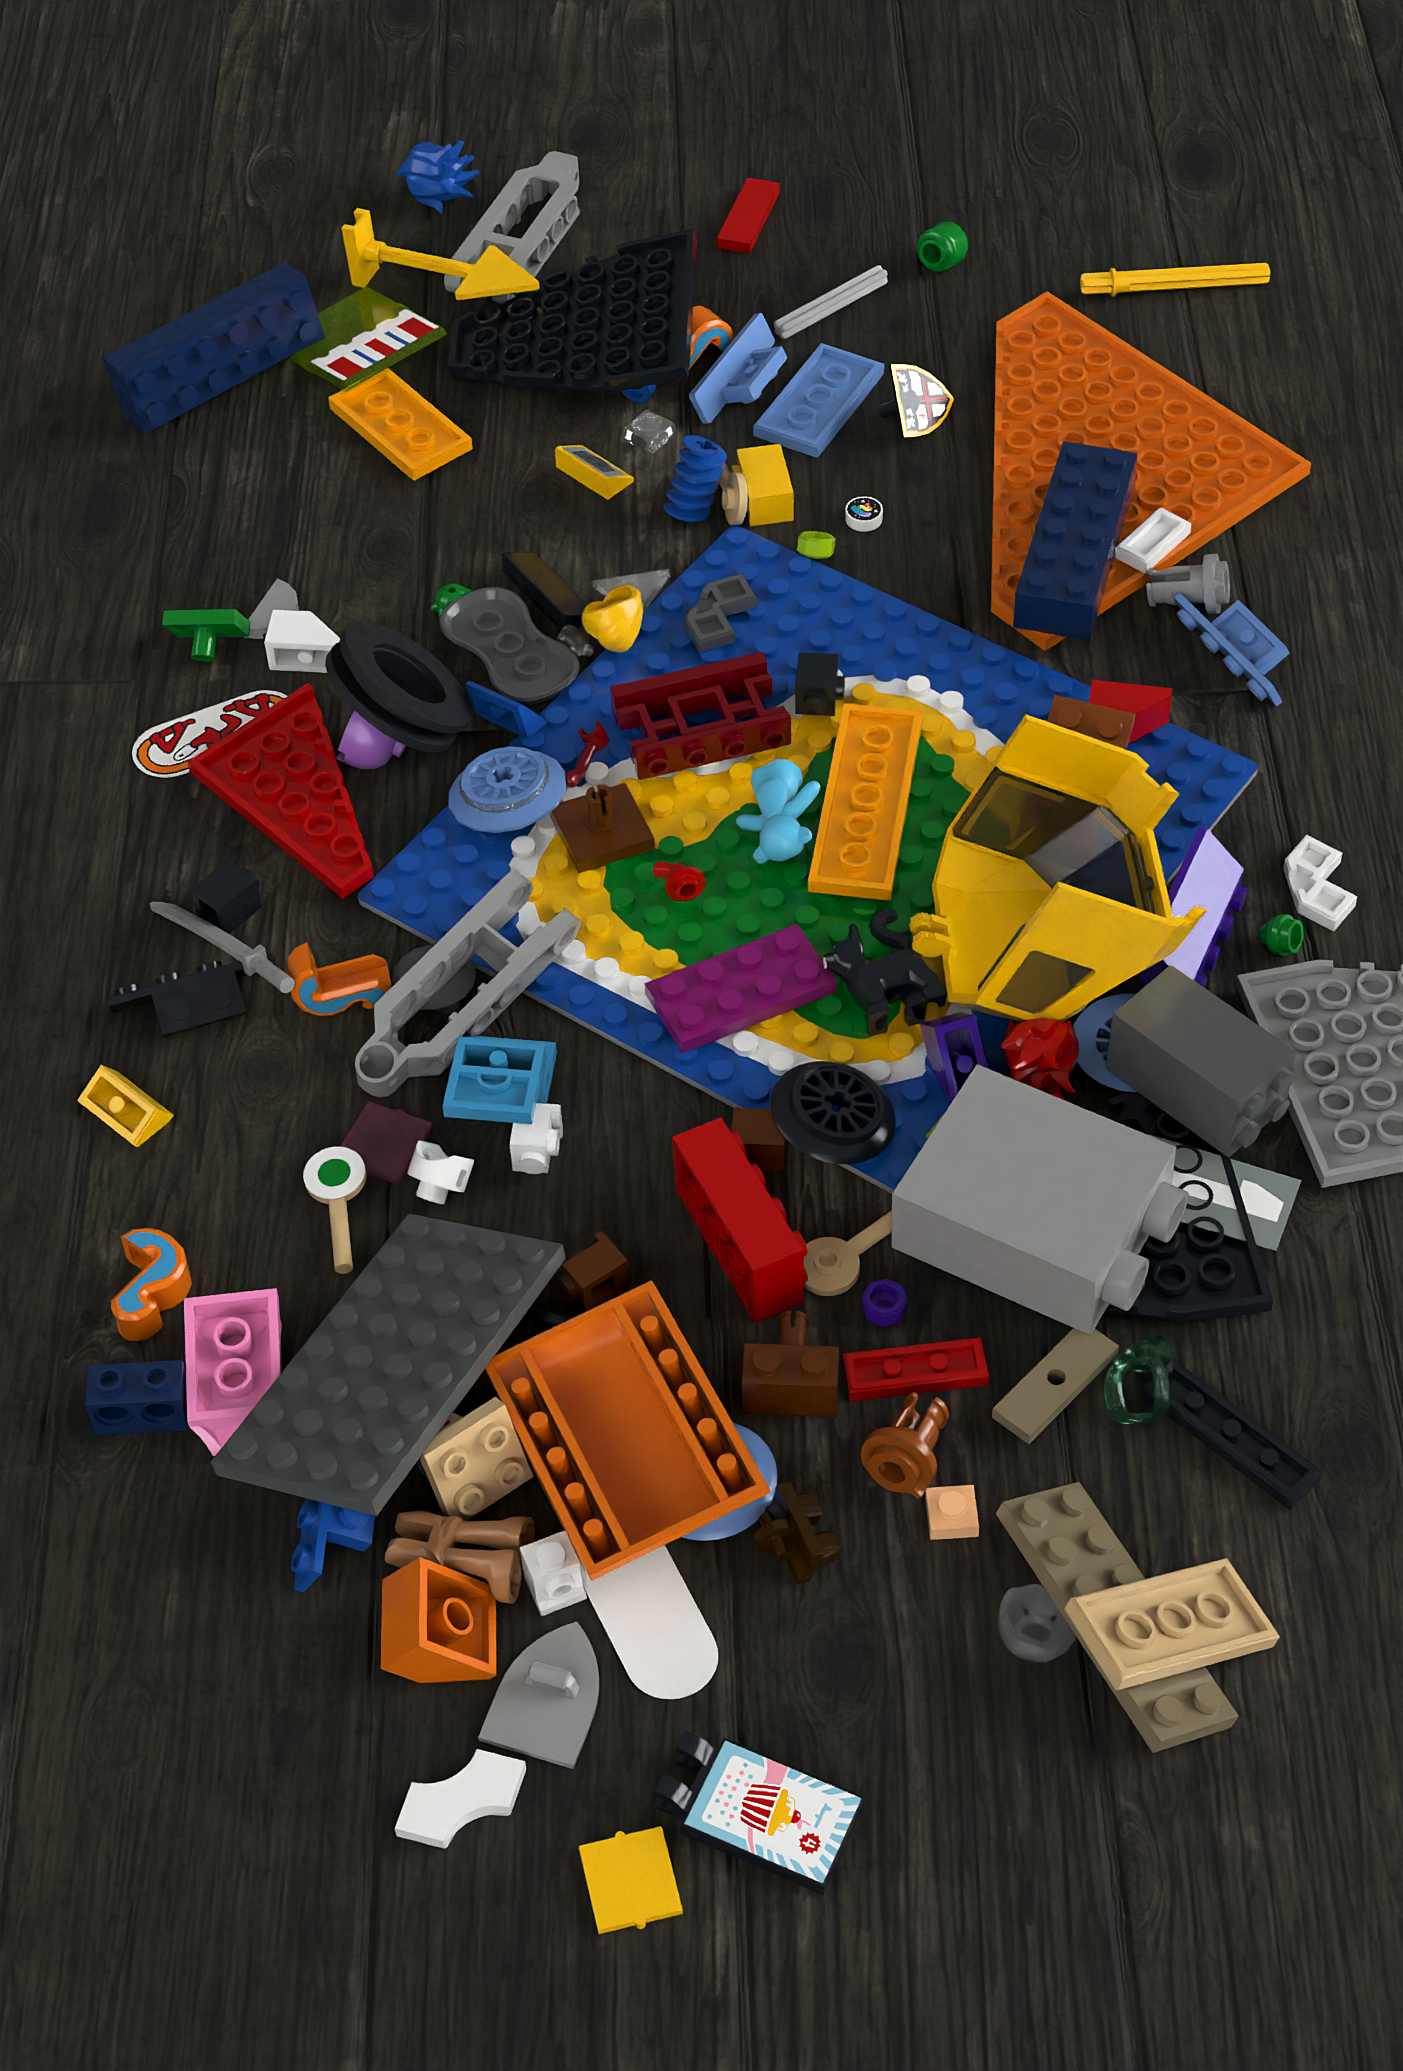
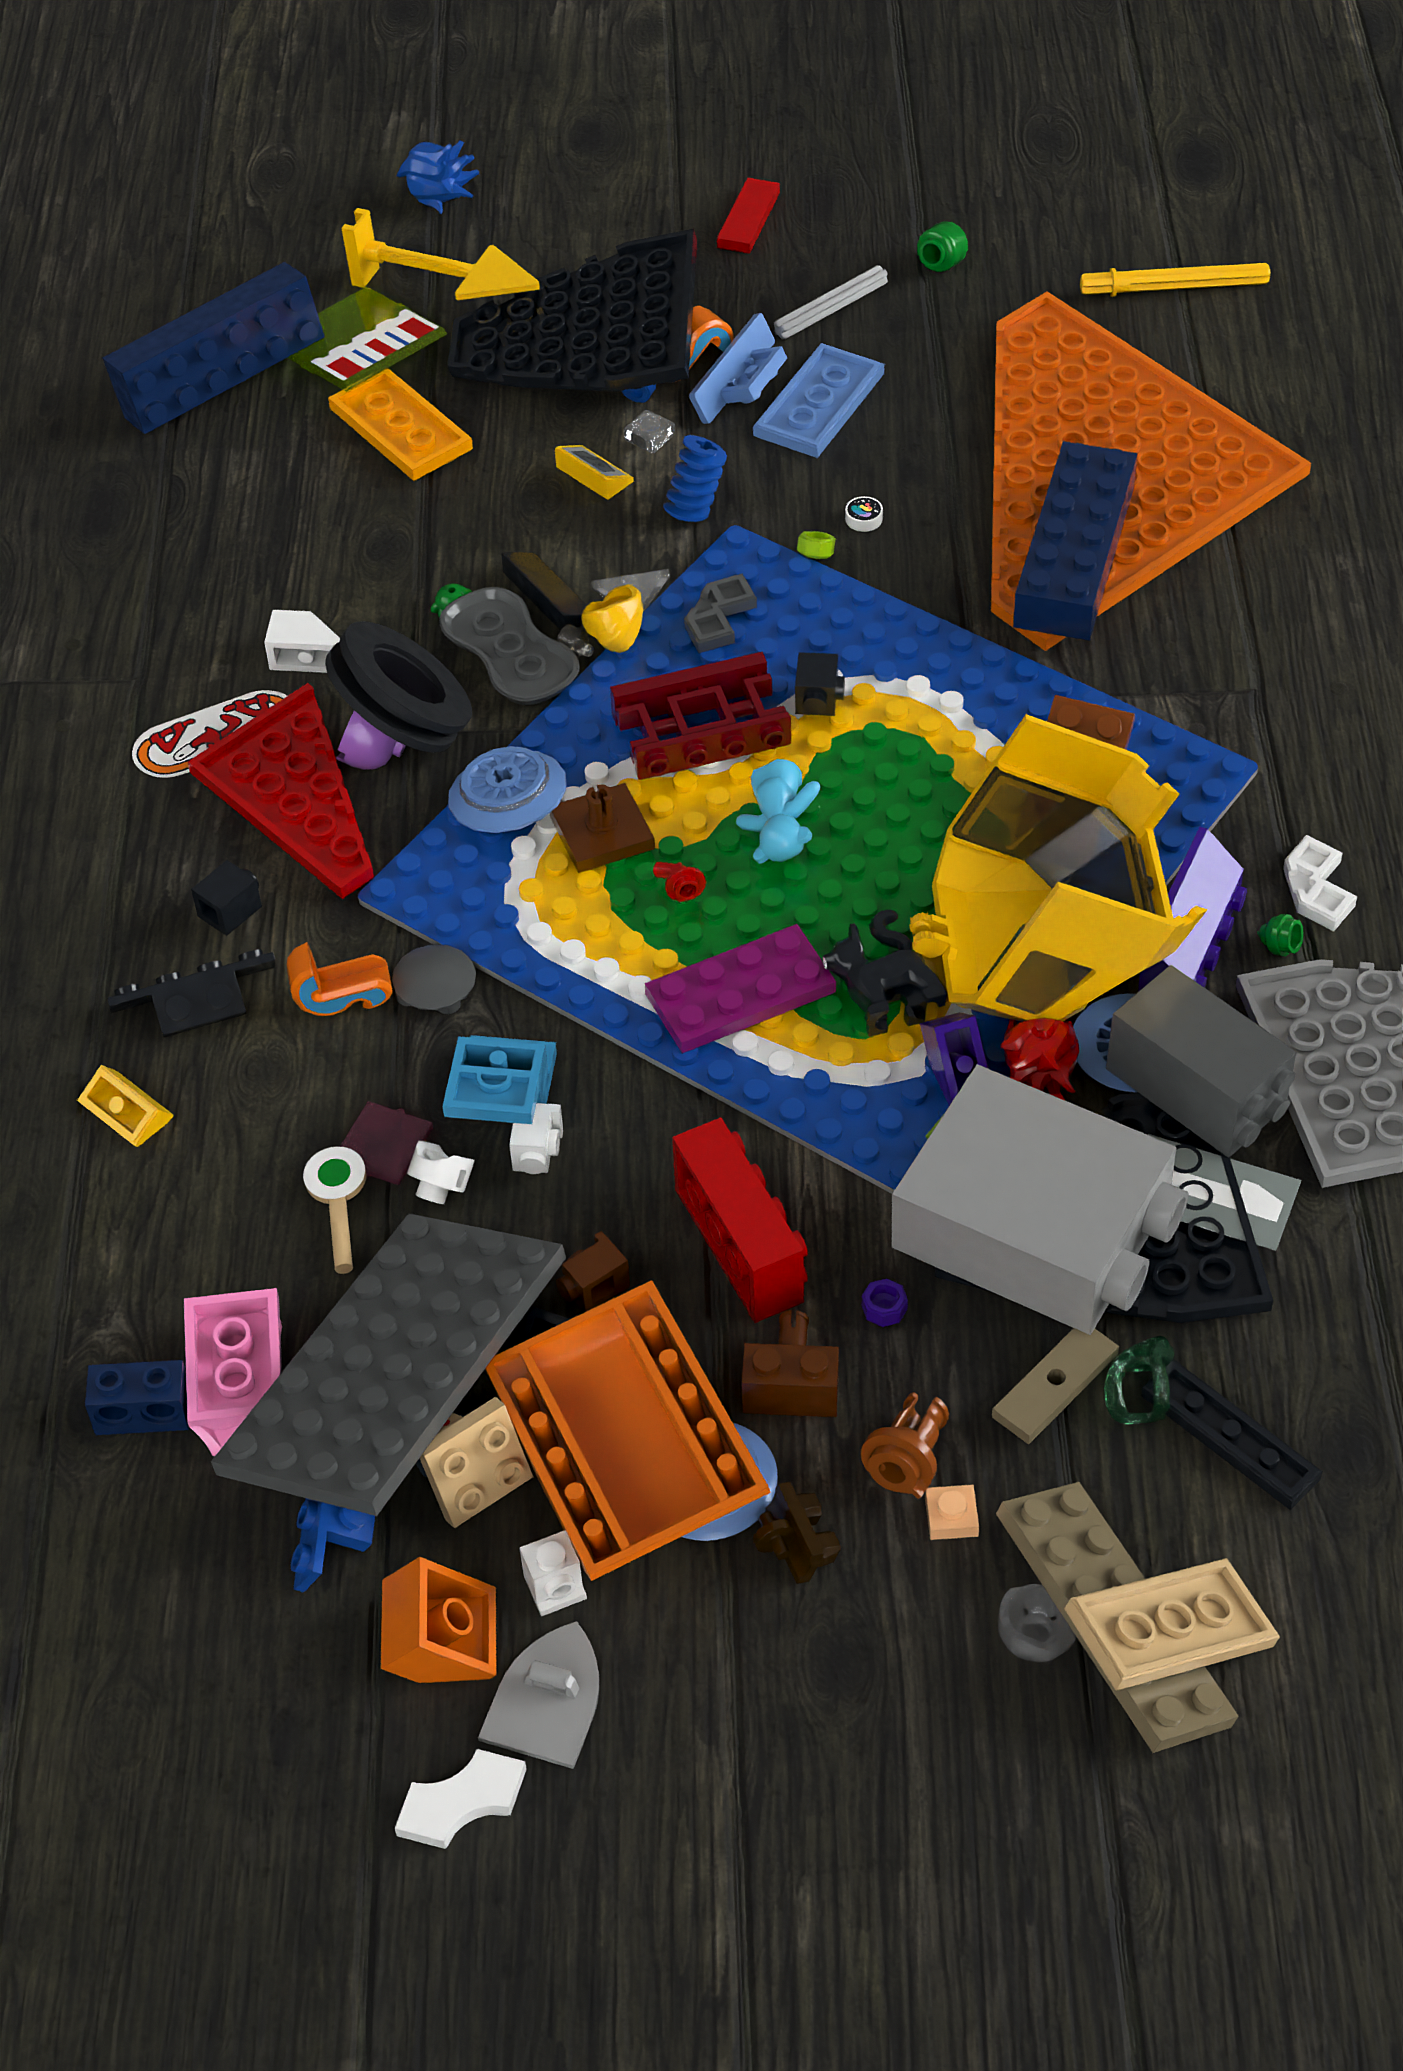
(157, 1287): orange animal -> none
(205, 627): green tile -> none
(253, 959): light grey sword -> none
(279, 597): light grey tile -> none
(387, 1063): light grey piece -> none
(437, 1536): medium nougat piece -> none
(503, 711): blue slope -> none
(555, 174): light grey piece -> none
(594, 742): dark red piece -> none
(630, 1880): yellow piece -> none
(655, 1625): white sticker -> none
(733, 495): tan piece -> none
(760, 1137): reddish brown brick -> none
(761, 1810): tile -> none
(768, 484): yellow brick -> none
(805, 1097): black piece -> none
(835, 1264): tan piece -> none
(866, 802): light orange plate -> none
(915, 1369): red tile -> none
(918, 400): shield -> none
(1148, 703): red slope -> none
(1152, 540): white tile -> none
(1197, 583): light grey piece -> none
(1242, 640): medium blue bracket -> none

